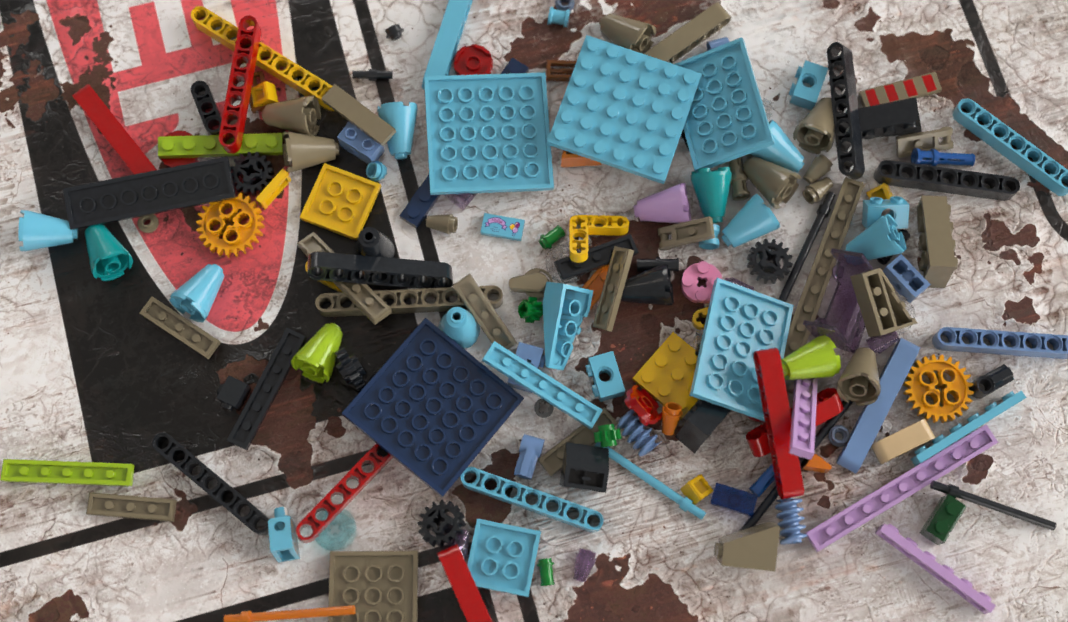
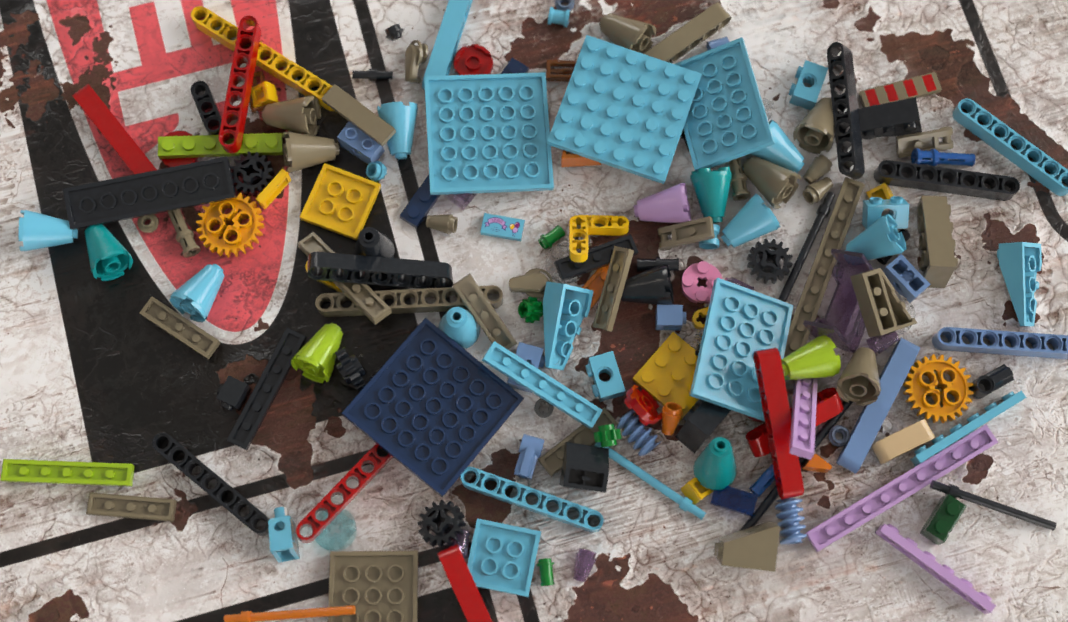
(184, 235): none -> dark tan pin
(413, 57): none -> dark tan piece
(670, 317): none -> medium blue brick
(716, 465): none -> teal cone
(1019, 268): none -> medium azure wedge

